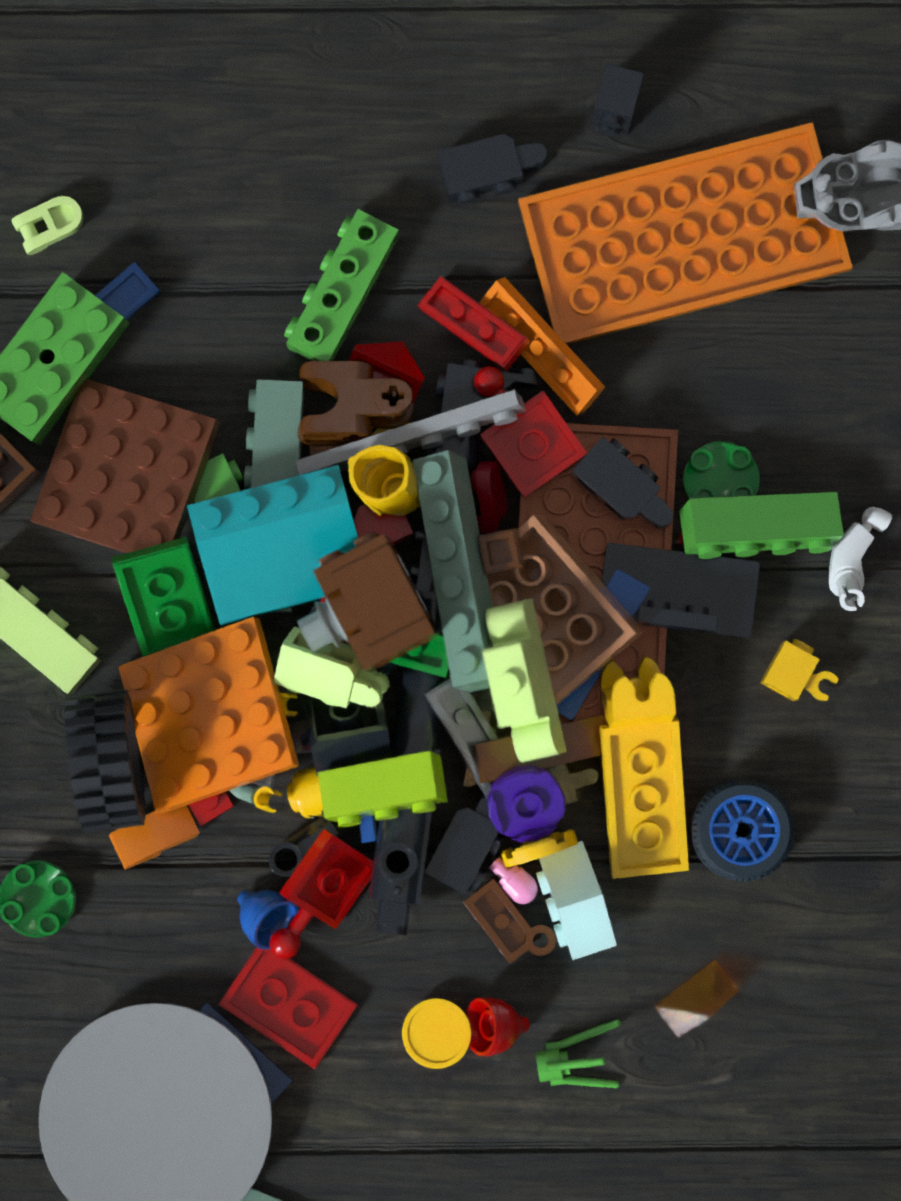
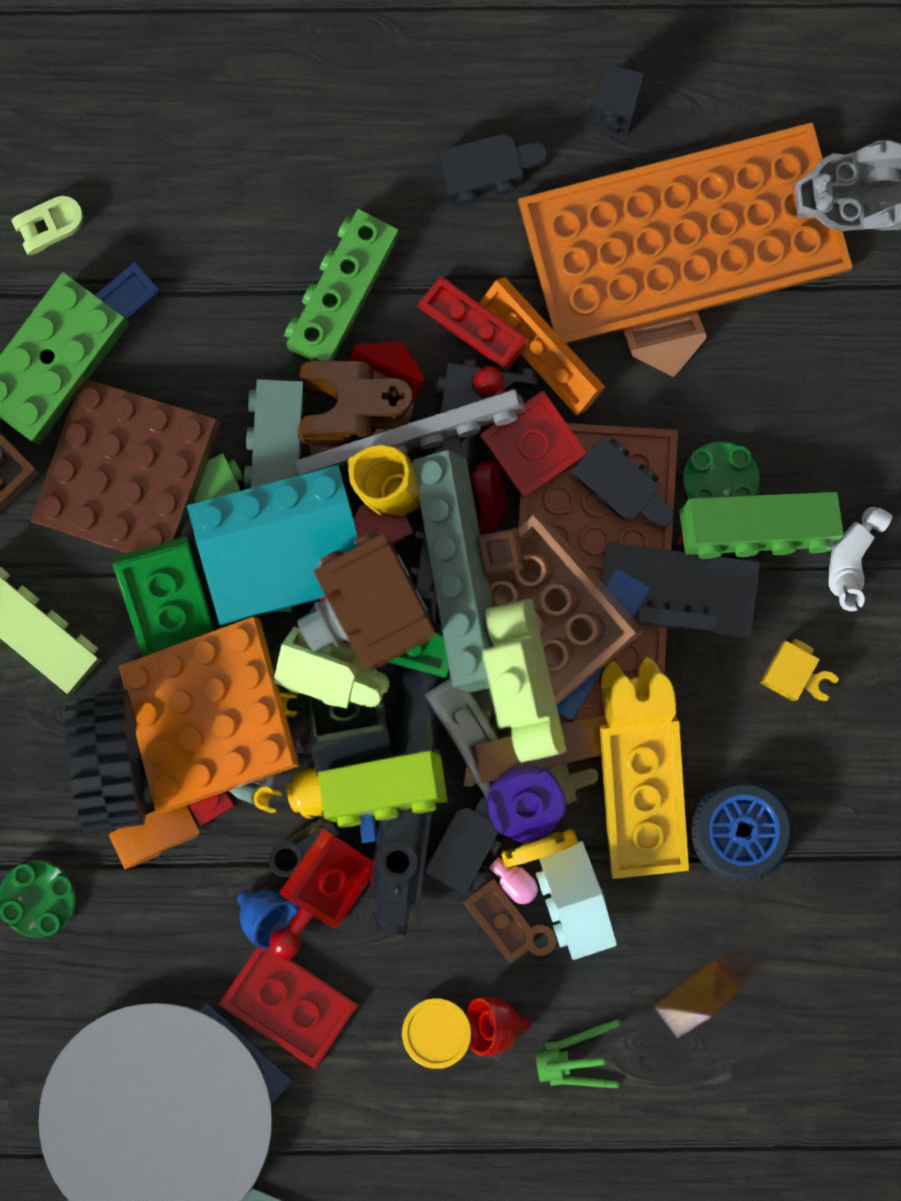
(667, 342): none -> nougat slope

